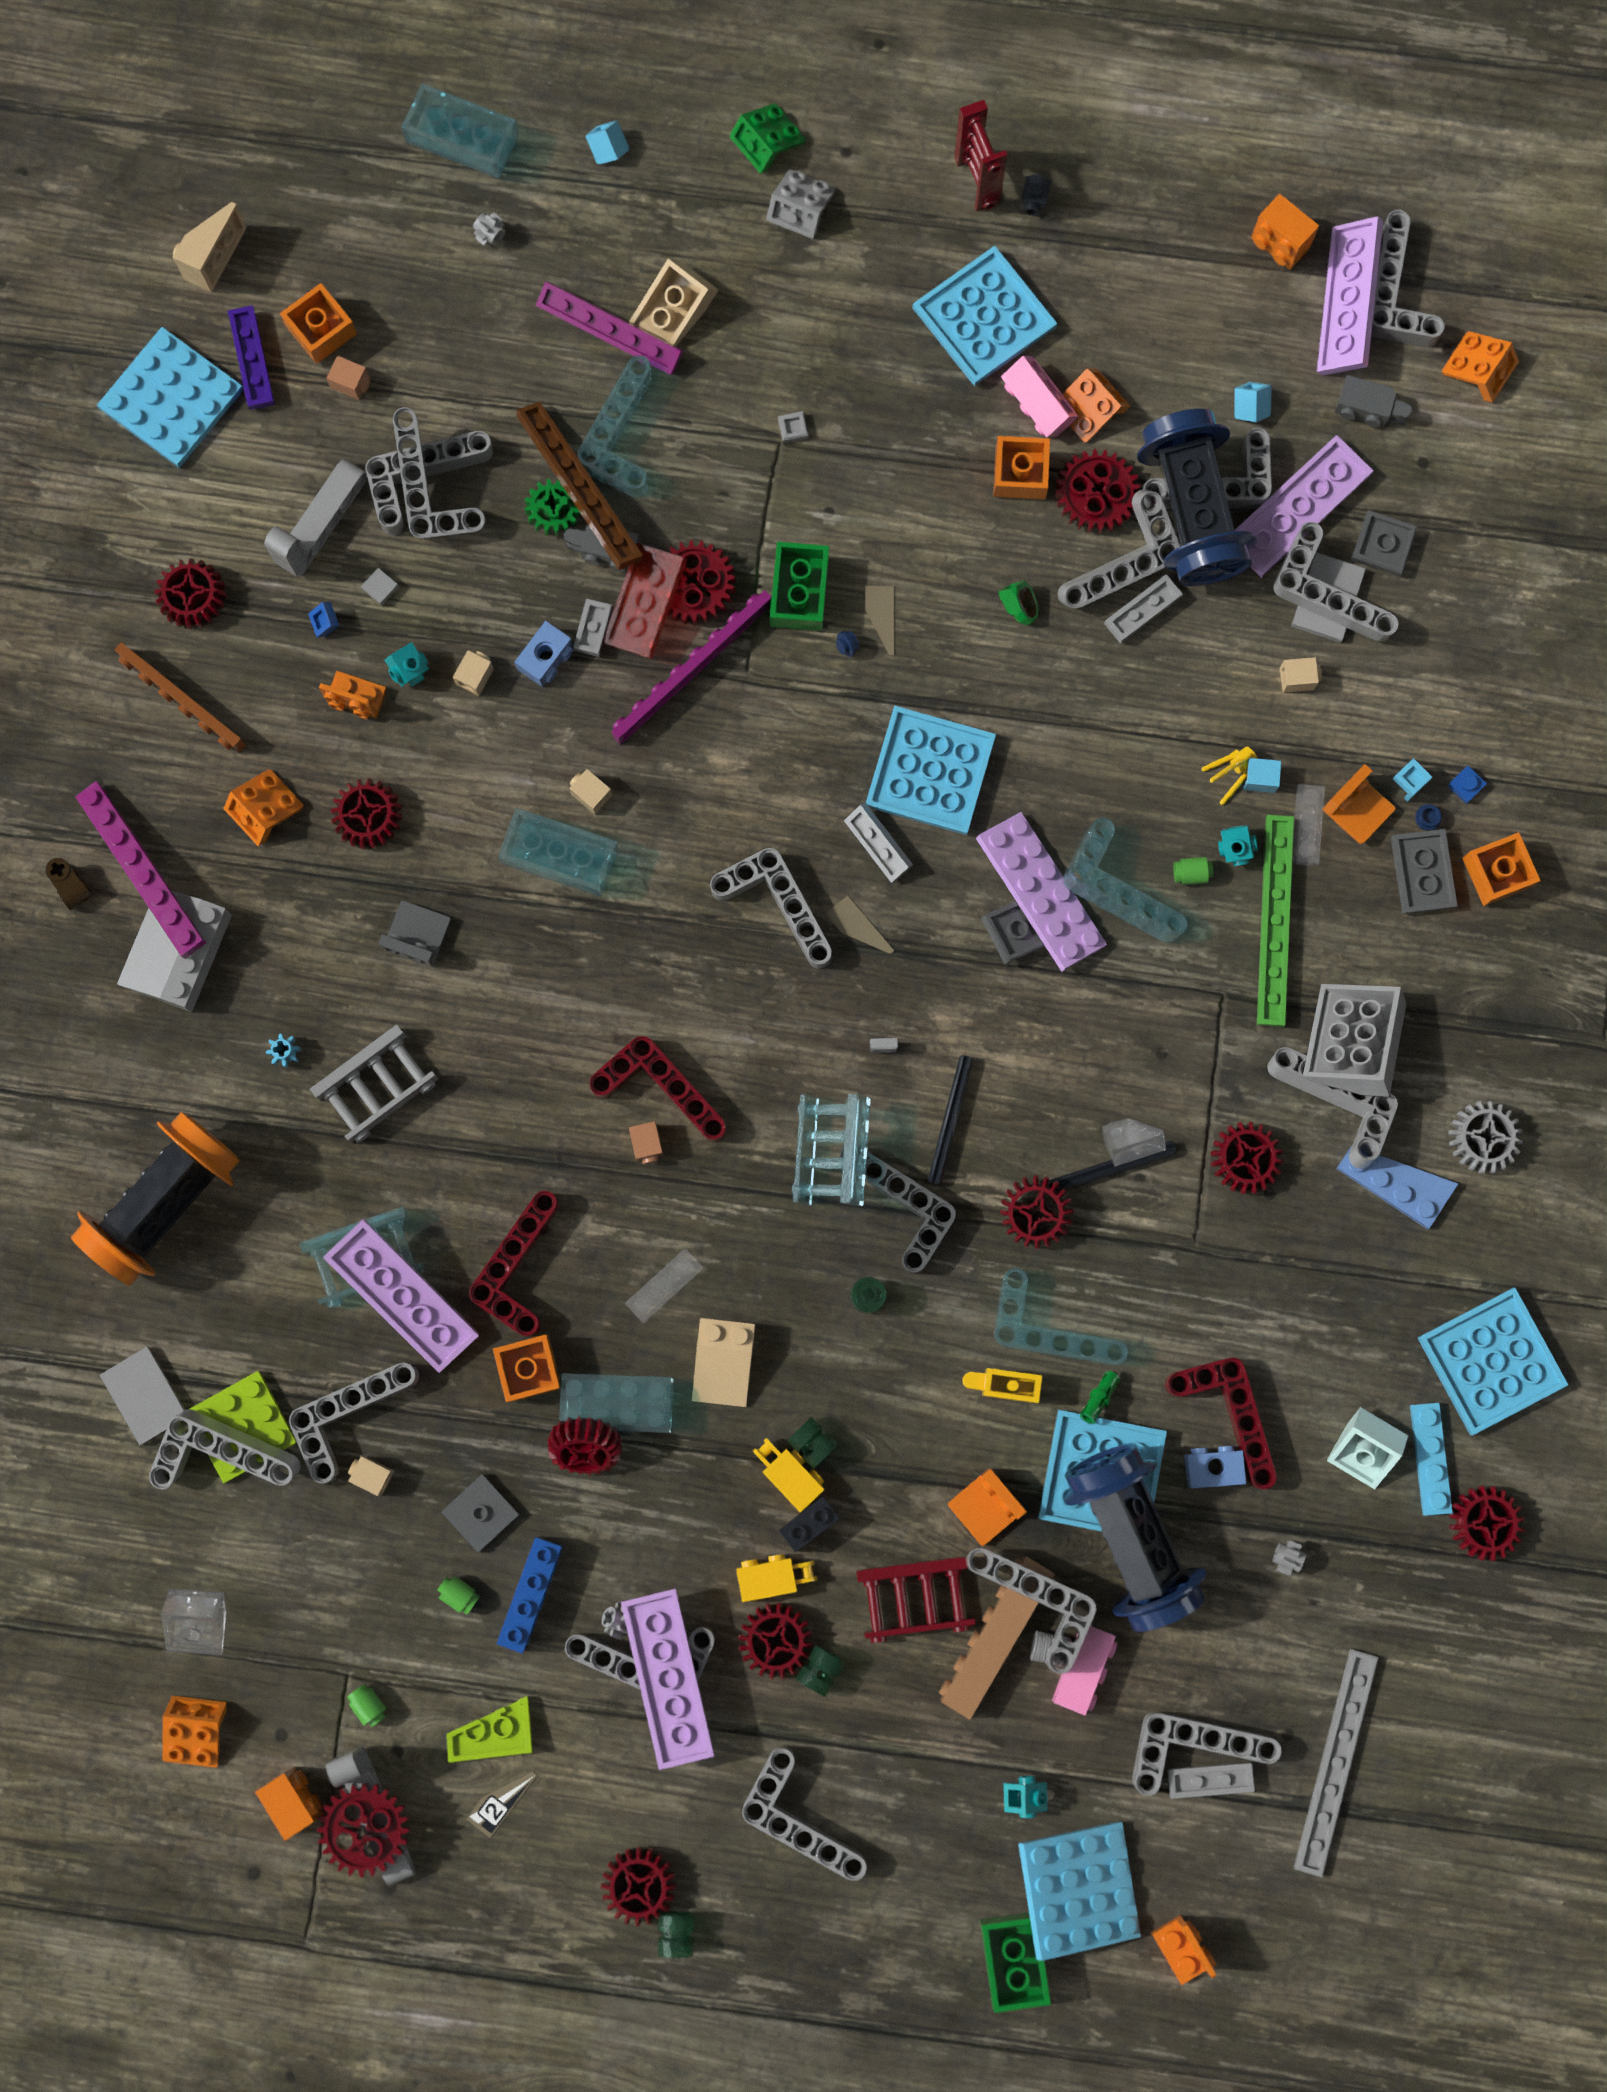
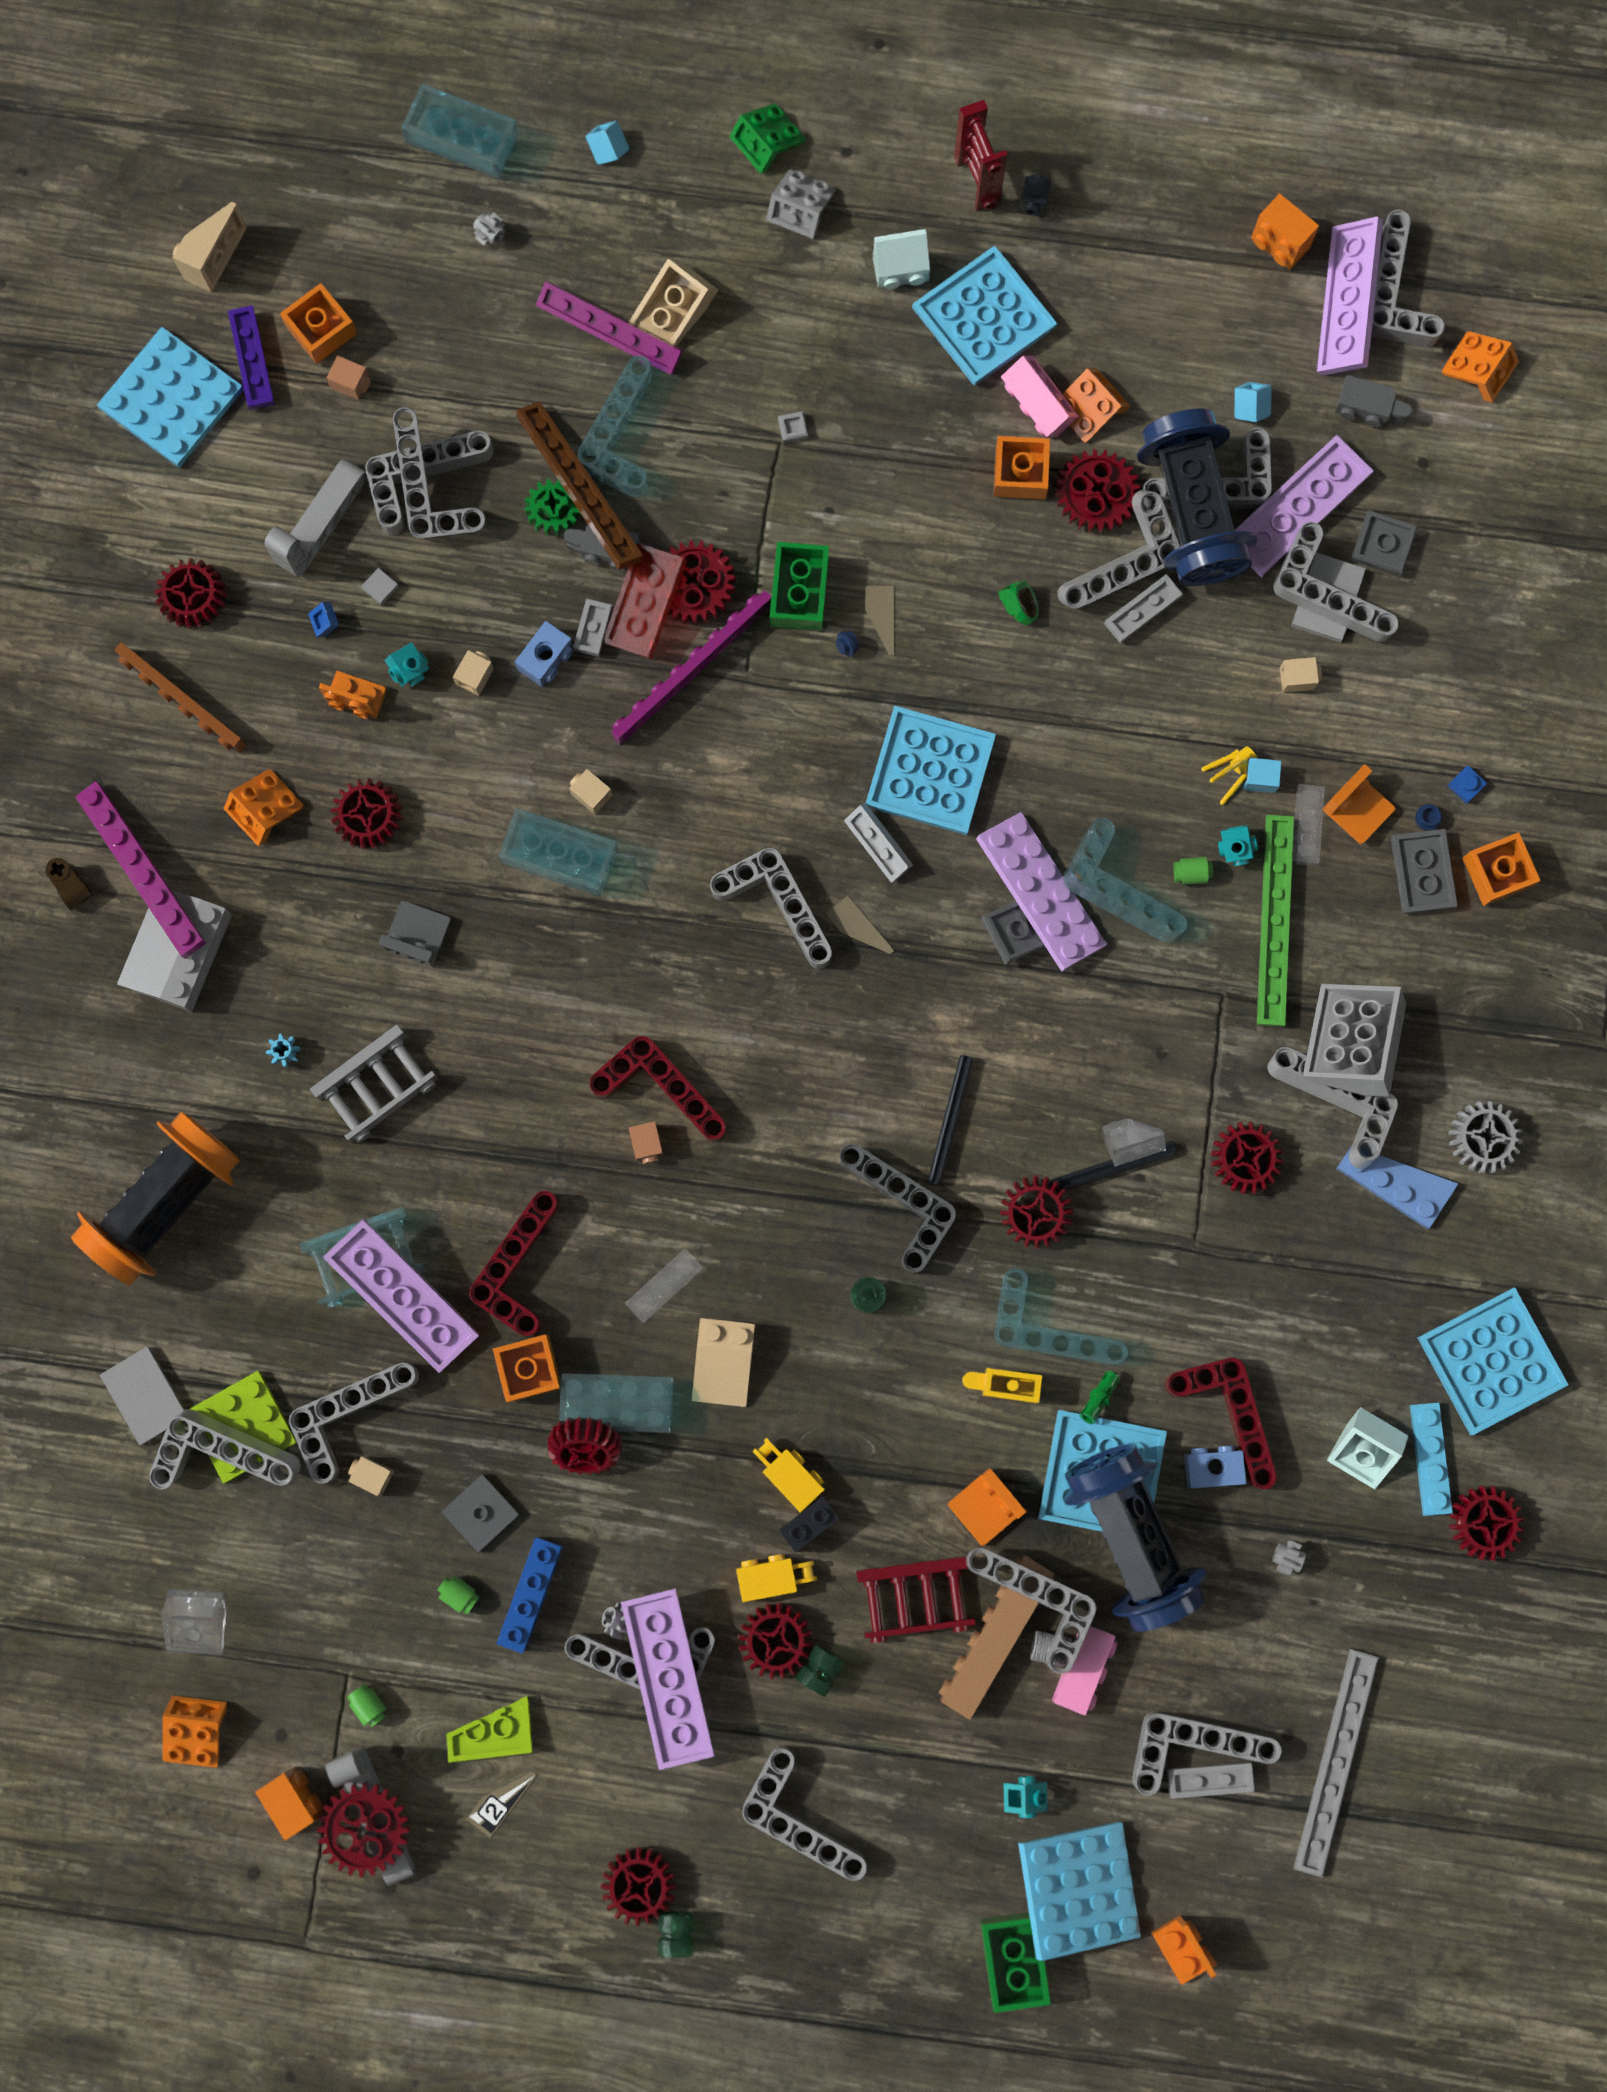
(812, 1442): clear green wheel -> none
(855, 1150): clear light blue fence -> none
(883, 1045): light grey tile -> none
(901, 259): none -> light aqua slope
(1412, 778): medium azure panel -> none

